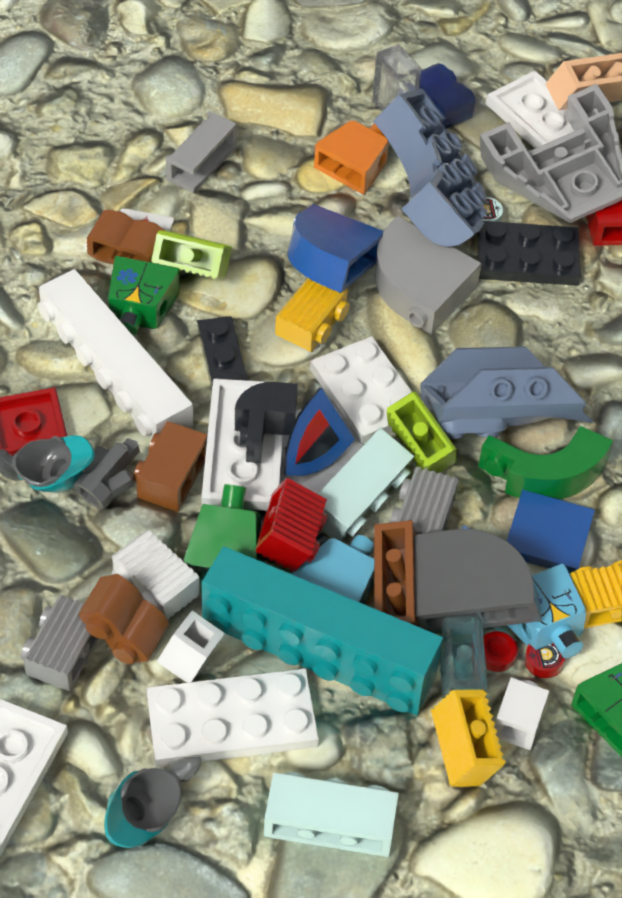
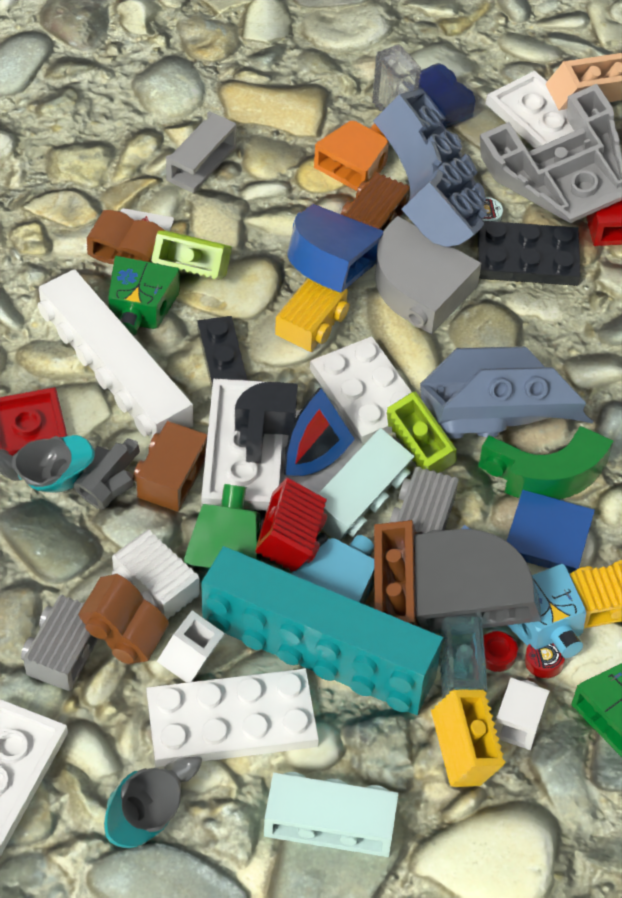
(378, 201): none -> dark orange brick

